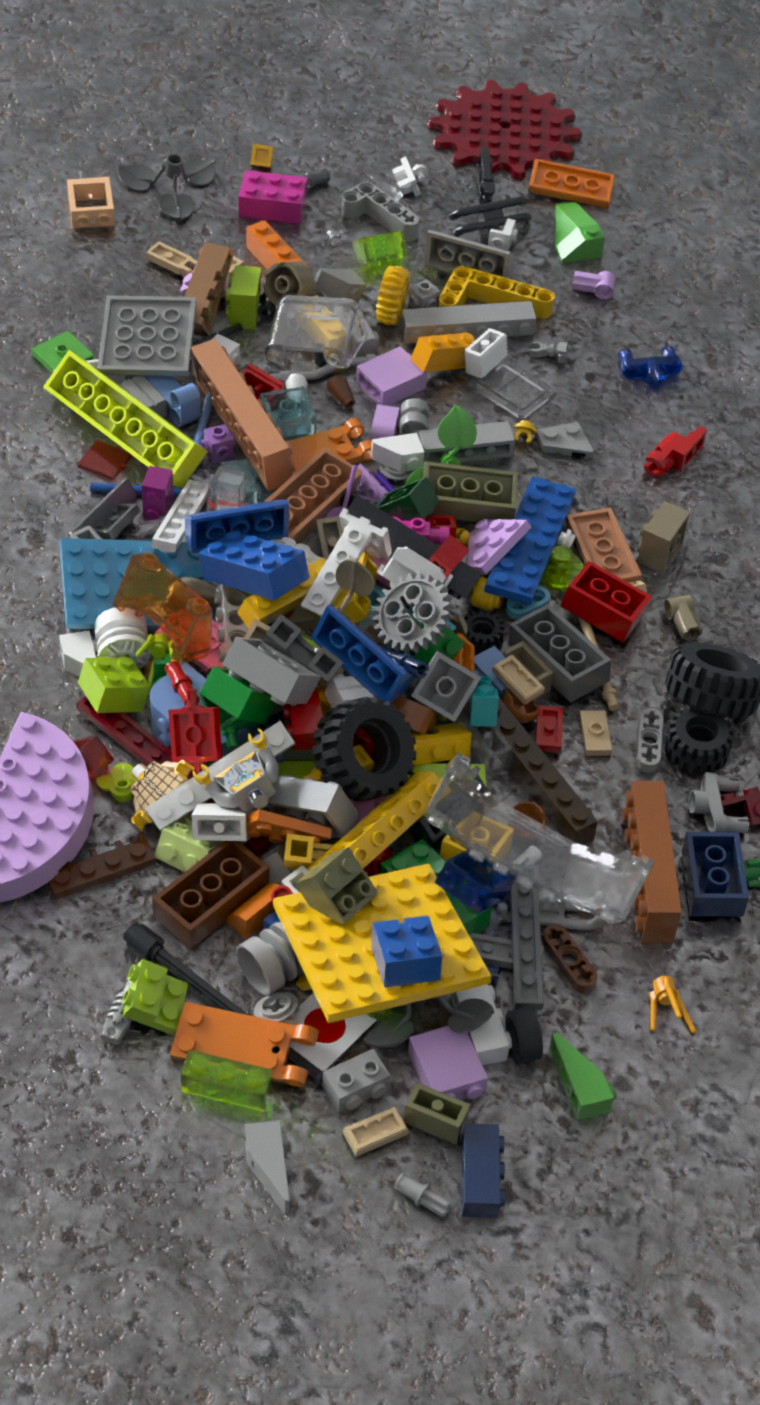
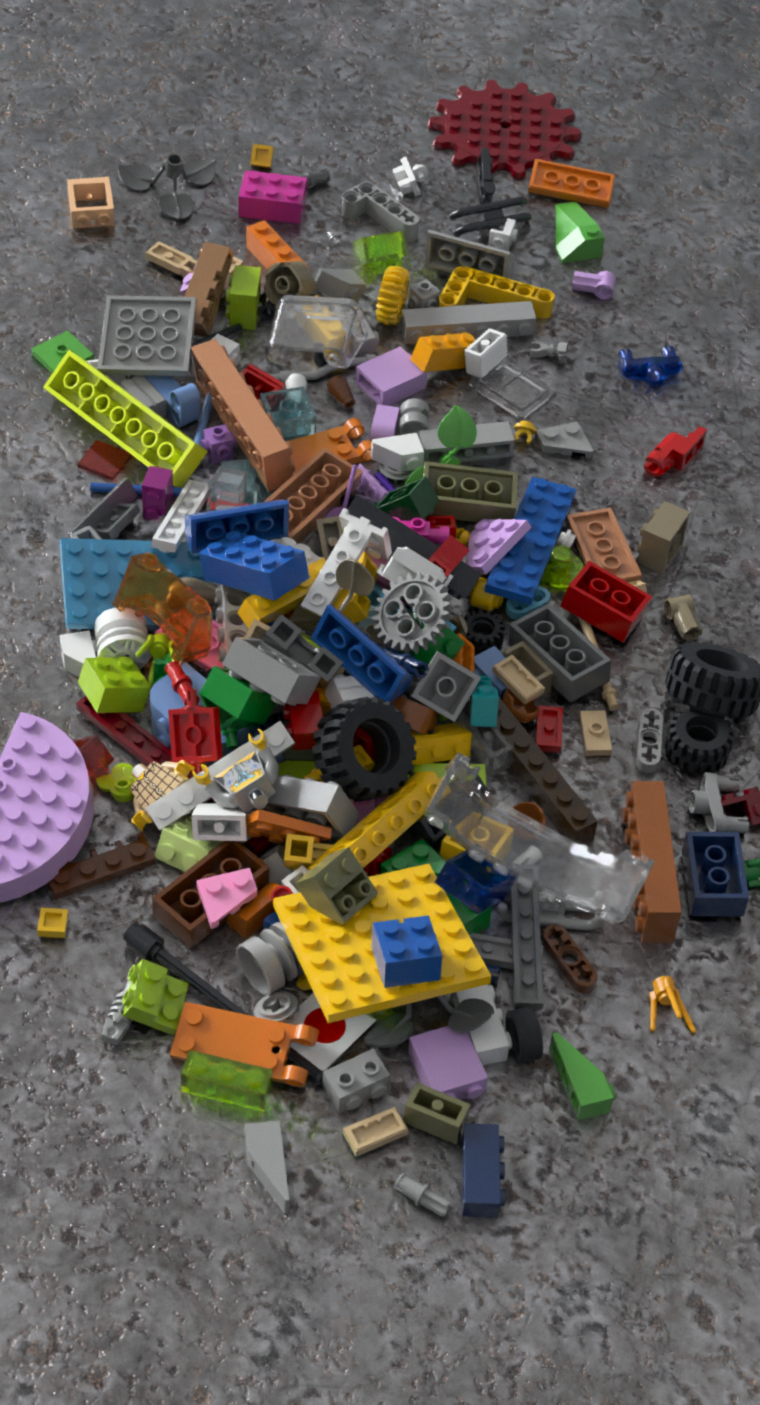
(53, 922): none -> yellow plate
(226, 894): none -> bright pink wing

